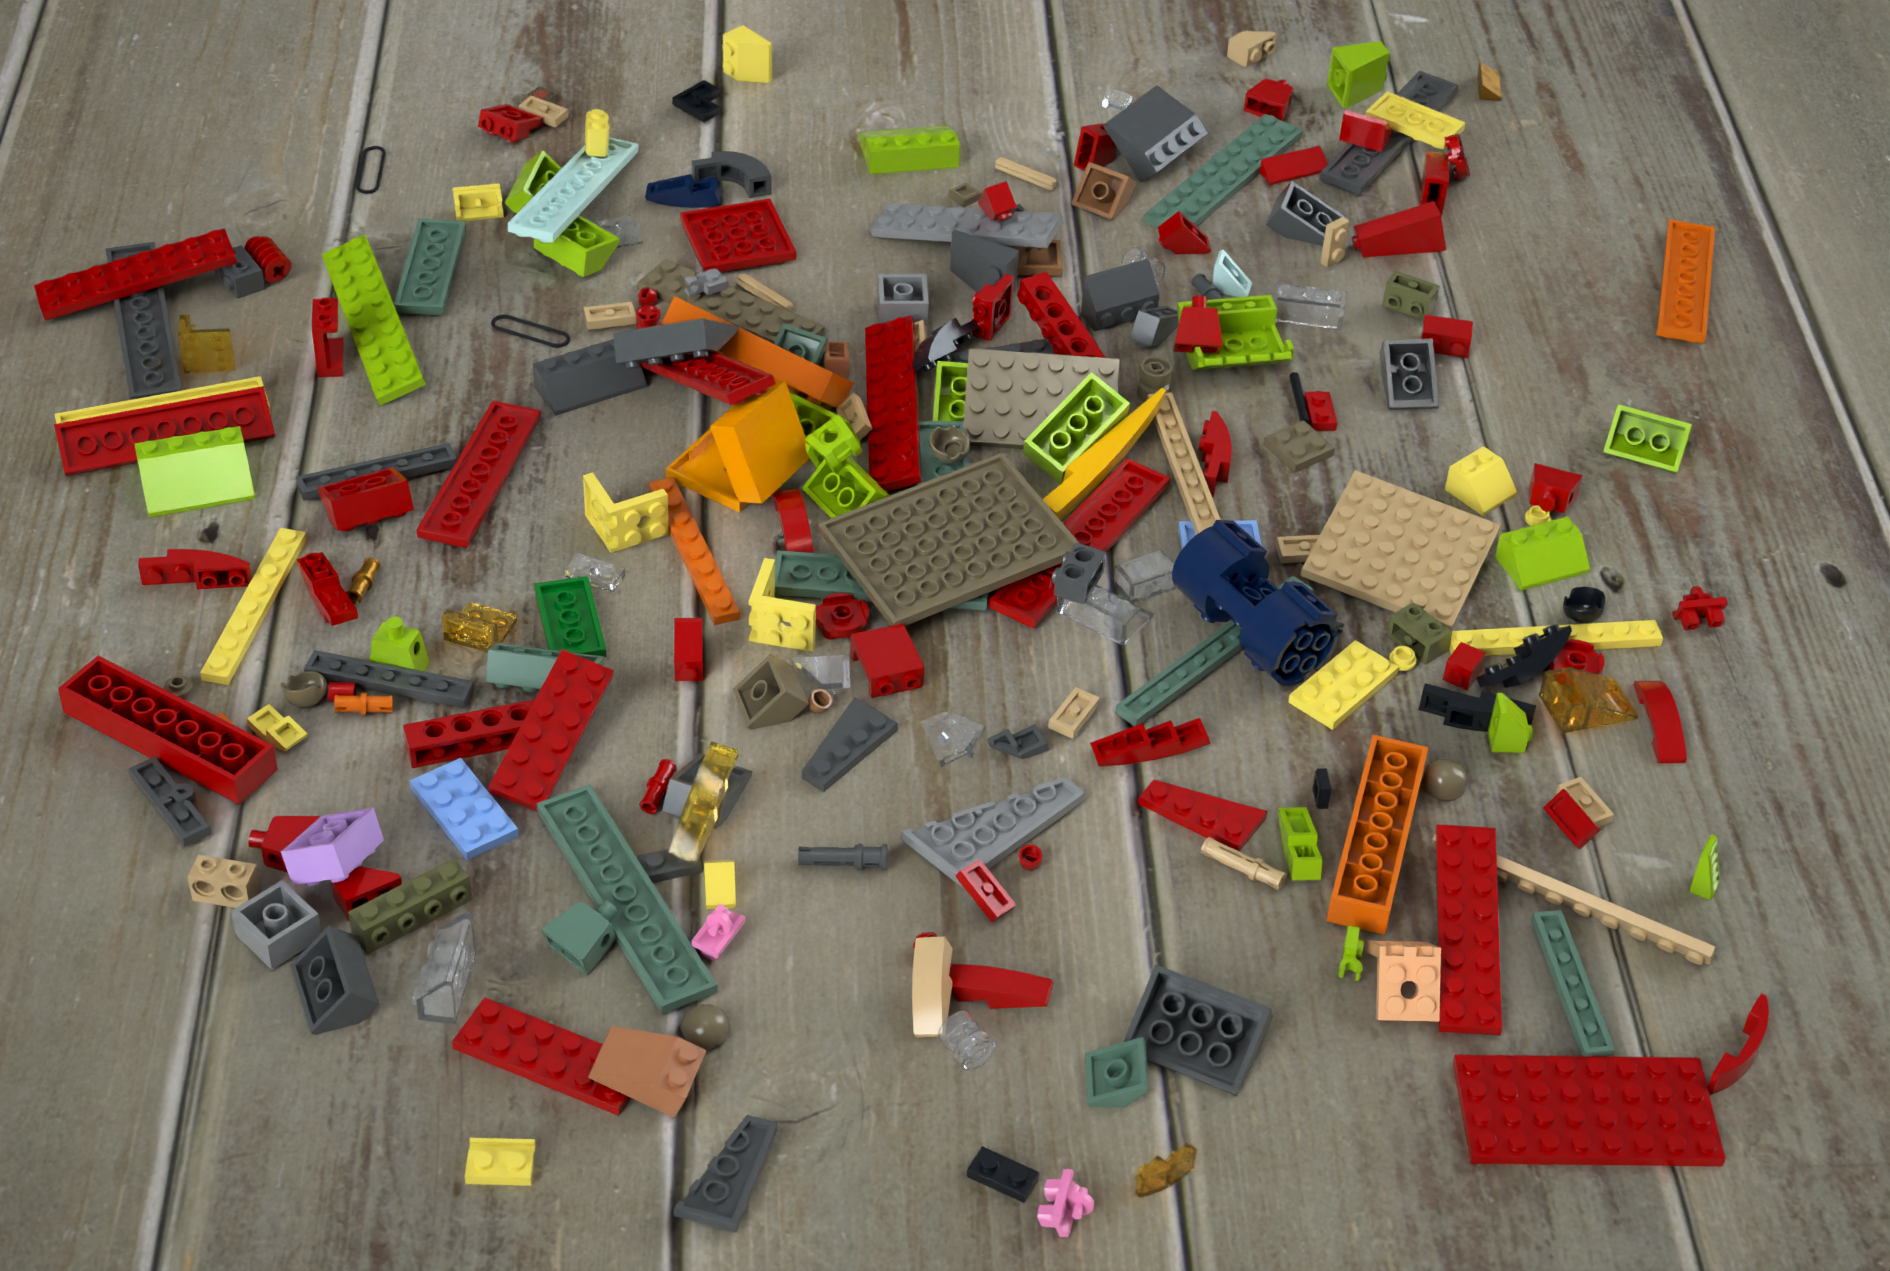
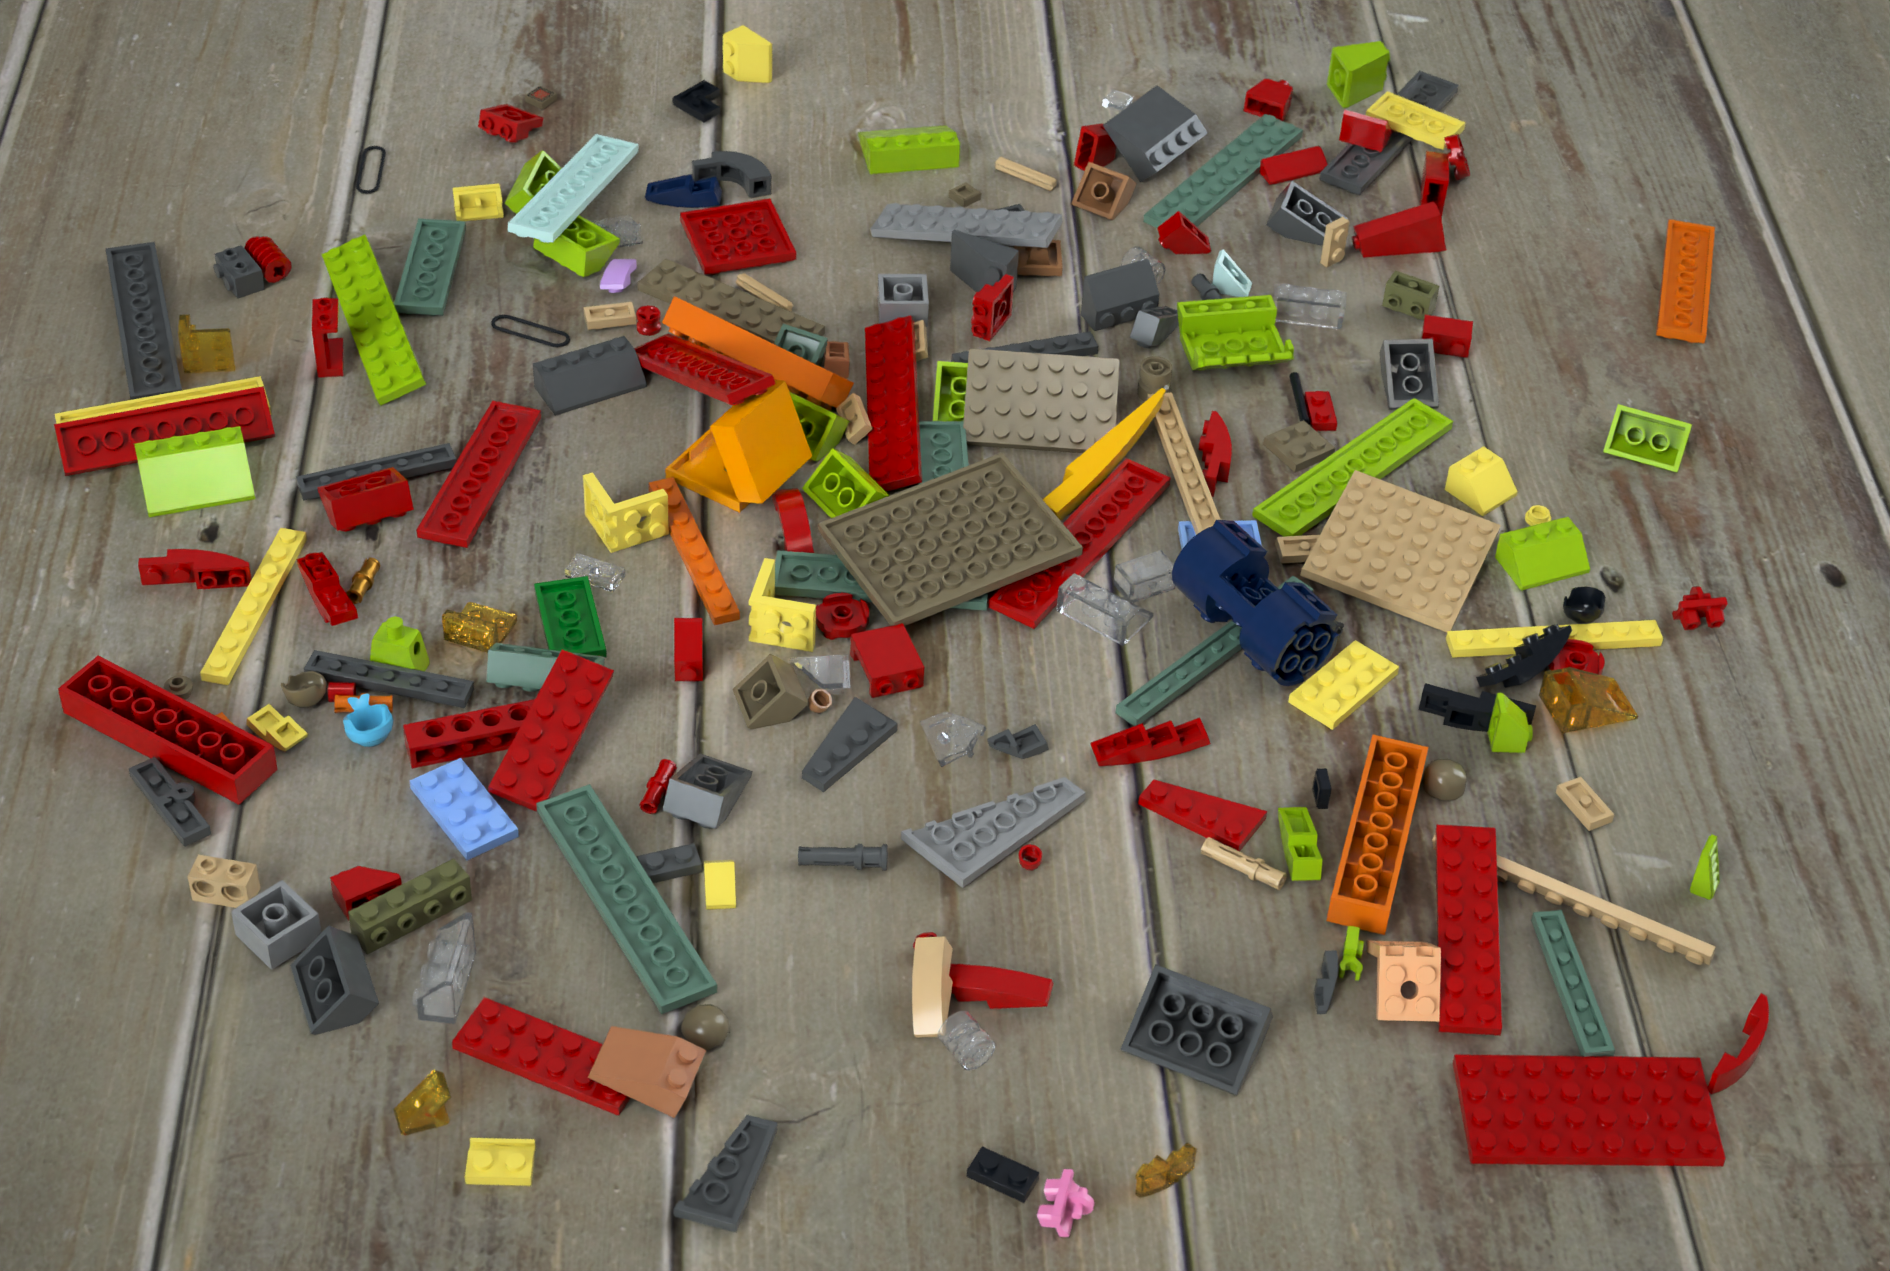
(134, 274): red plate -> none
(278, 836): red torso -> none
(332, 847): lavender brick -> none
(368, 723): none -> medium azure hat
(424, 1105): none -> clear yellow slope
(552, 113): tan plate -> none
(582, 934): sand green torso -> none
(597, 133): light yellow brick -> none
(617, 275): none -> lavender slope
(647, 297): red hinge -> none
(671, 342): dark grey slope -> none
(703, 802): clear yellow slope -> none
(708, 282): light grey plate -> none
(717, 932): bright pink hips -> none
(833, 442): lime piece -> none
(942, 343): black slope -> none
(949, 444): dark tan hair -> none
(985, 890): plate -> none
(998, 202): red slope -> none
(1056, 317): red brick -> none
(1074, 712): tan plate -> none
(1075, 426): lime brick -> none
(1079, 573): dark grey brick -> none
(1117, 1074): sand green slope -> none
(1198, 328): red torso -> none
(1251, 46): tan slope -> none
(1325, 986): none -> dark grey slope
(1374, 453): none -> lime plate
(1403, 657): light yellow plate -> none
(1420, 632): olive brick -> none
(1464, 666): red brick -> none
(1488, 83): pearl gold slope -> none
(1553, 488): red torso -> none
(1571, 818): red tile -> none
(1664, 720): red slope -> none

